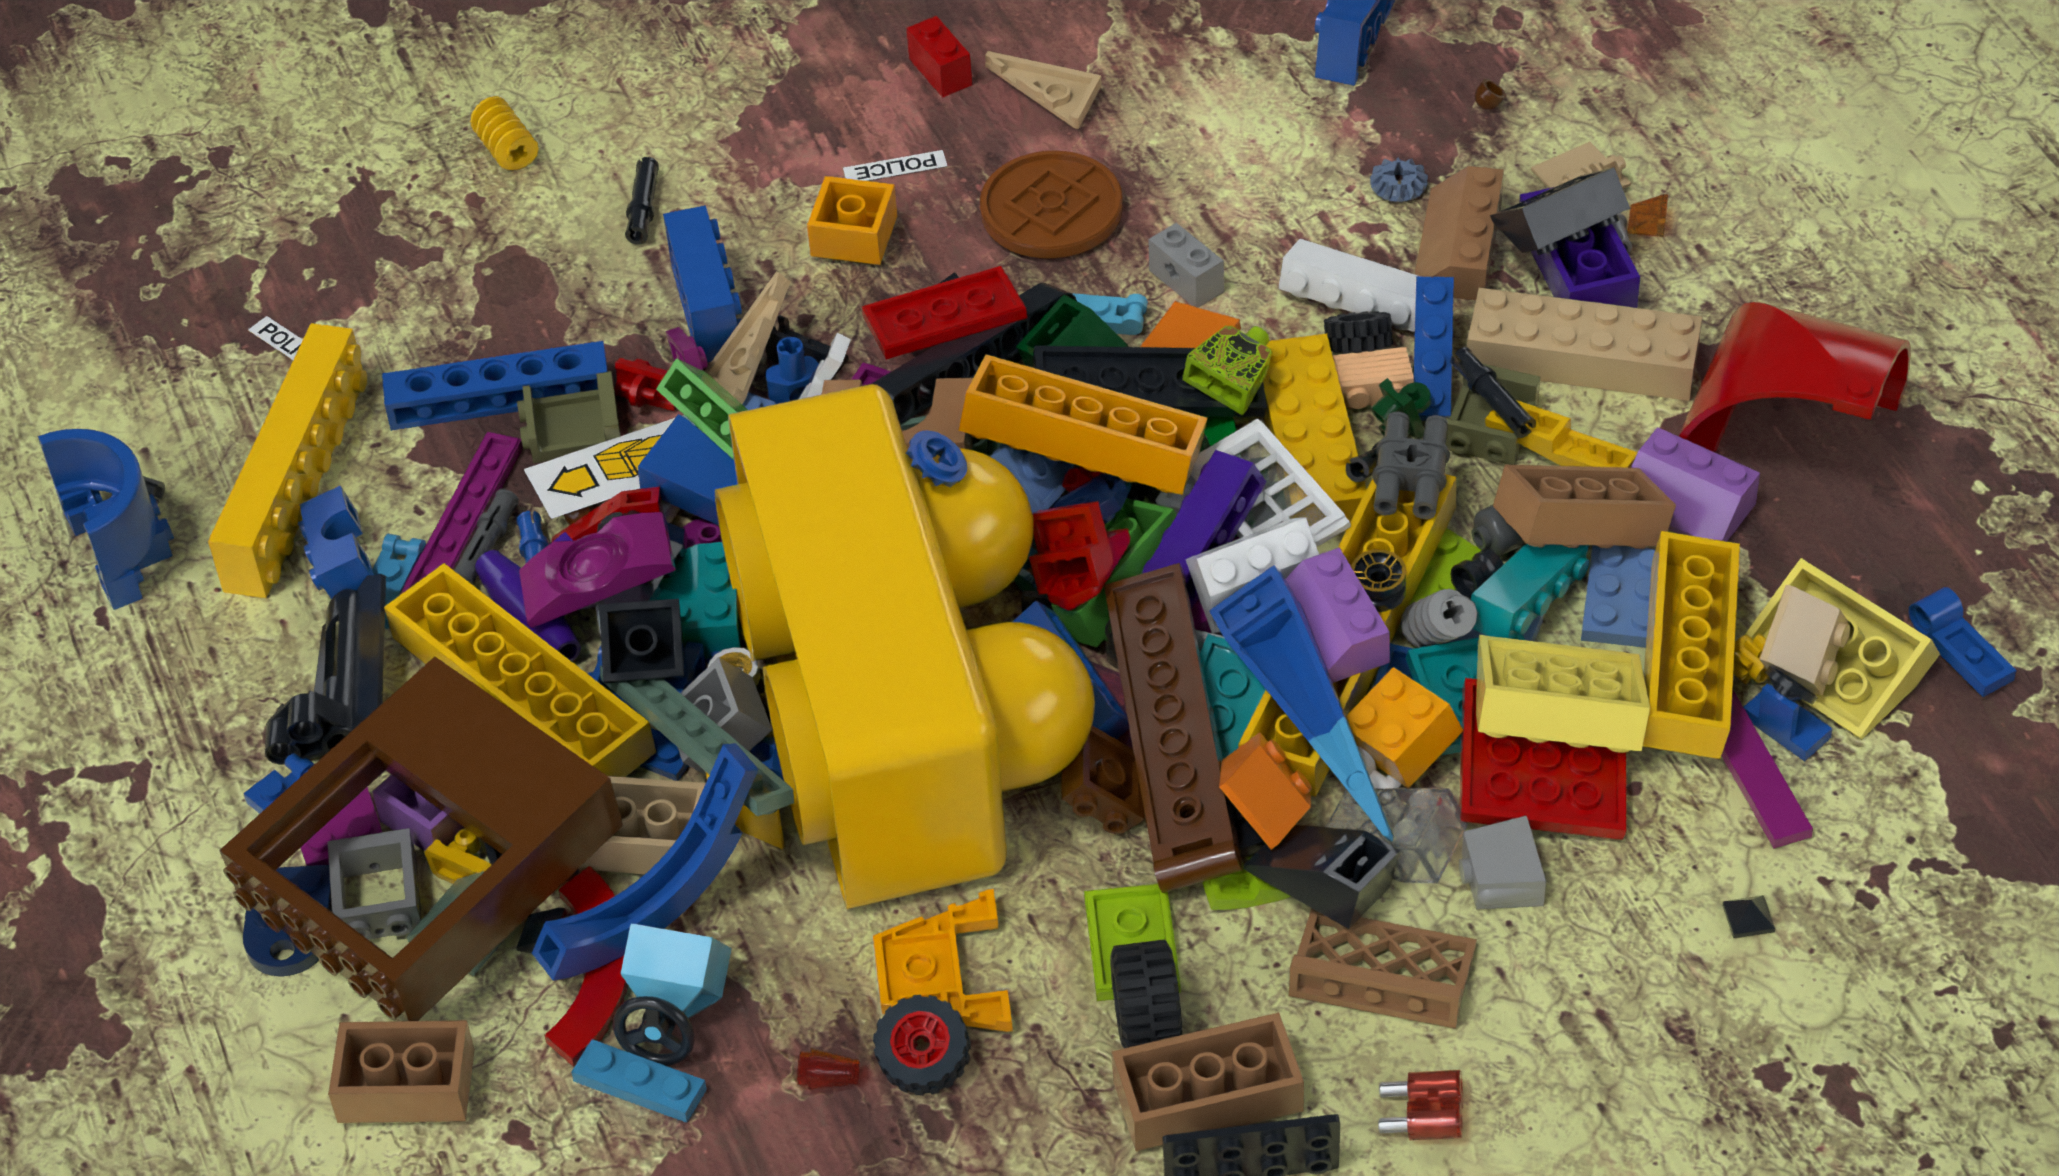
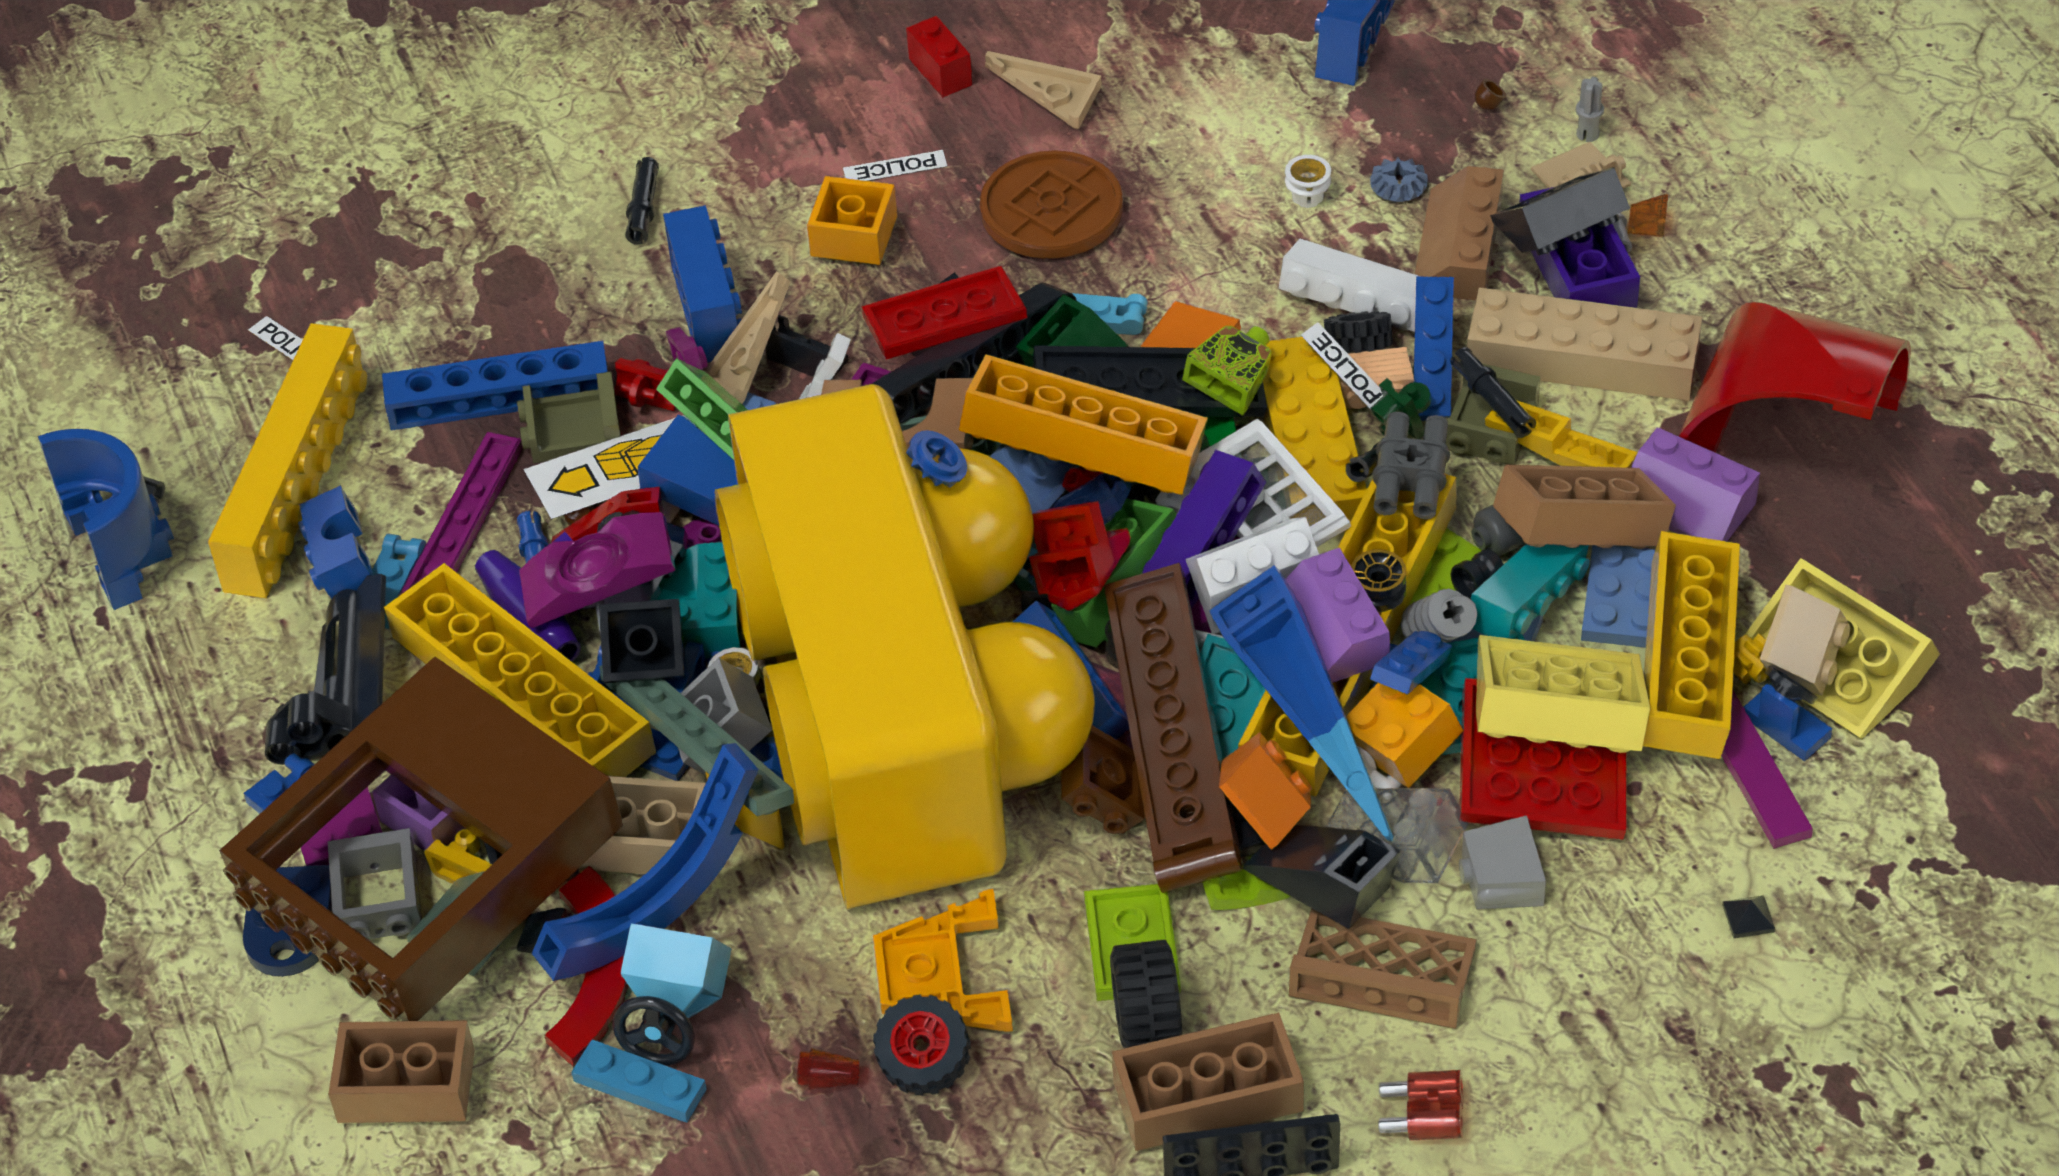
(490, 528): dark grey pin -> none
(503, 133): yellow piece -> none
(792, 373): blue piece -> none
(1195, 269): light grey brick -> none
(1313, 186): none -> white piece
(1343, 364): none -> white sticker
(1411, 661): none -> blue plate
(1589, 109): none -> light grey axle
(1976, 660): blue plate -> none

